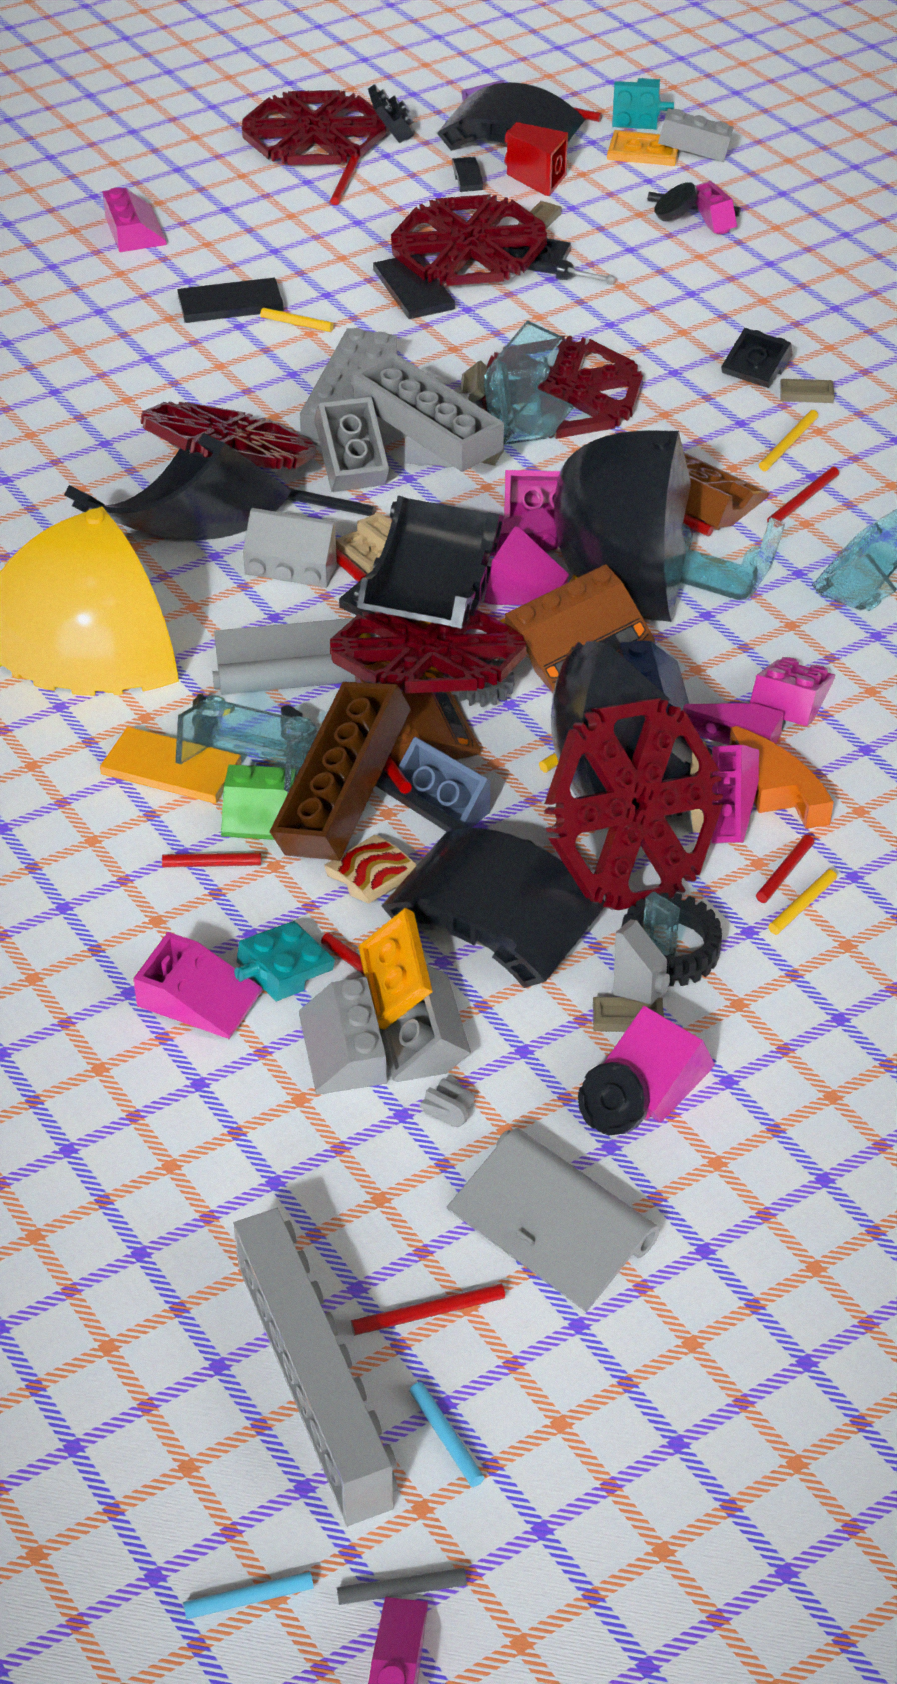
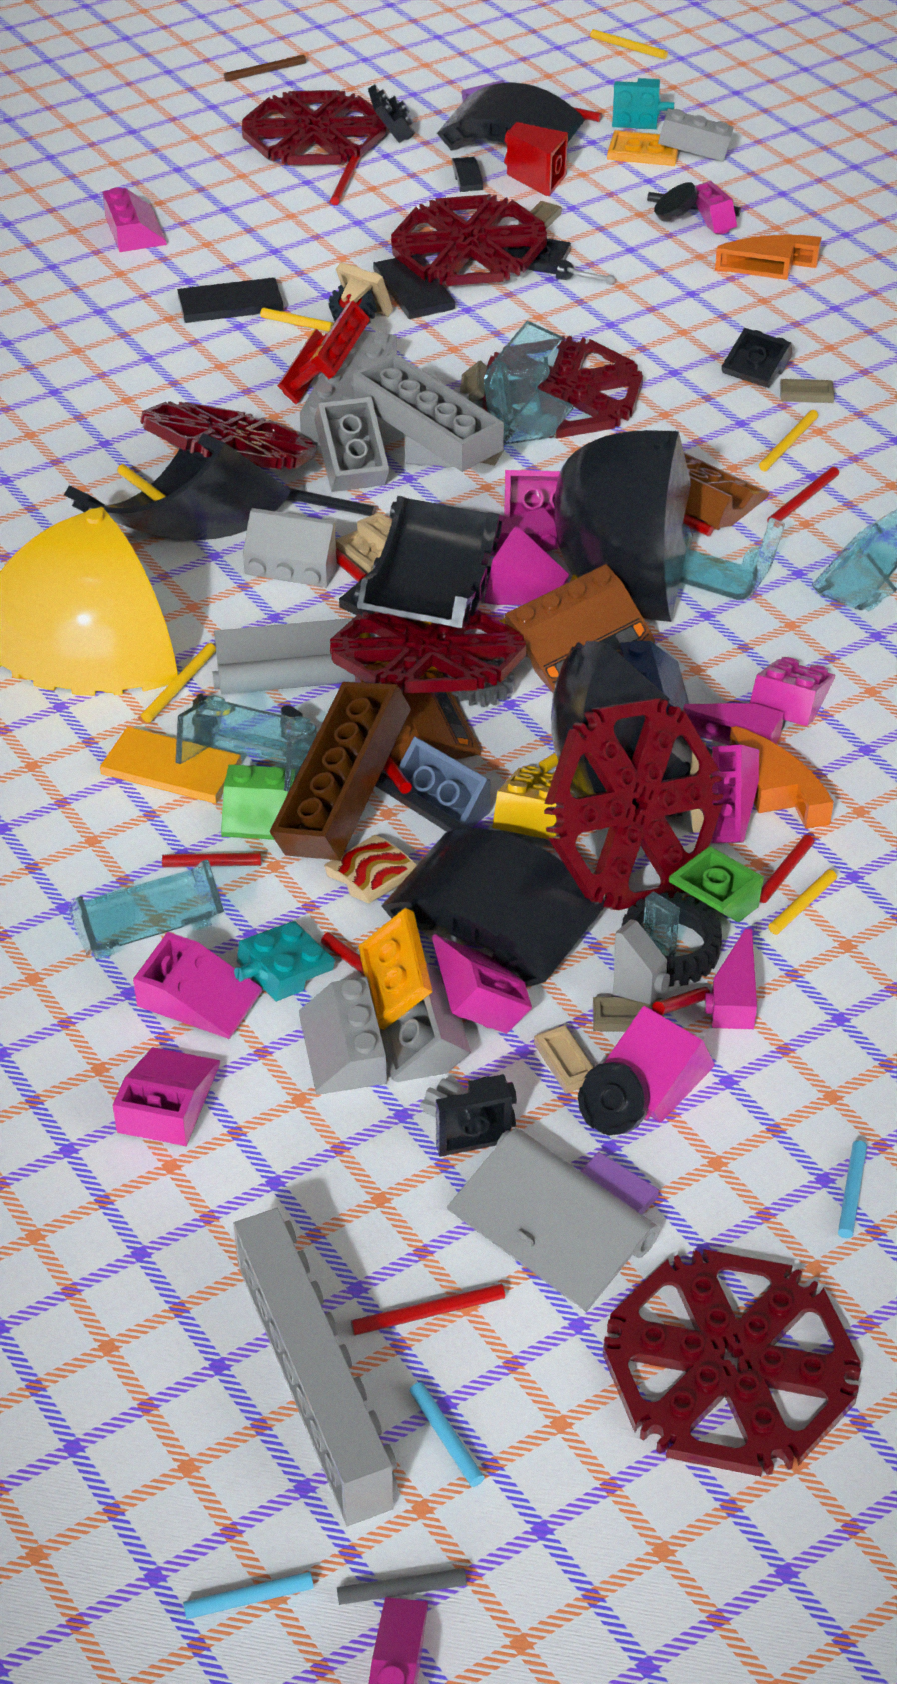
(140, 483): none -> yellow bar
(146, 910): none -> clear light blue windscreen
(164, 1095): none -> dark pink slope
(178, 683): none -> yellow bar
(263, 68): none -> reddish brown bar
(324, 352): none -> red fence
(363, 288): none -> tan plate
(475, 1118): none -> black plate
(480, 986): none -> dark pink slope
(522, 805): none -> yellow slope
(563, 1057): none -> tan tile
(621, 1182): none -> medium lavender tile
(629, 44): none -> yellow bar
(680, 1001): none -> red bar
(713, 1378): none -> dark red plate
(720, 883): none -> bright green slope
(734, 988): none -> dark pink slope
(768, 255): none -> orange slope
(852, 1189): none -> medium azure bar

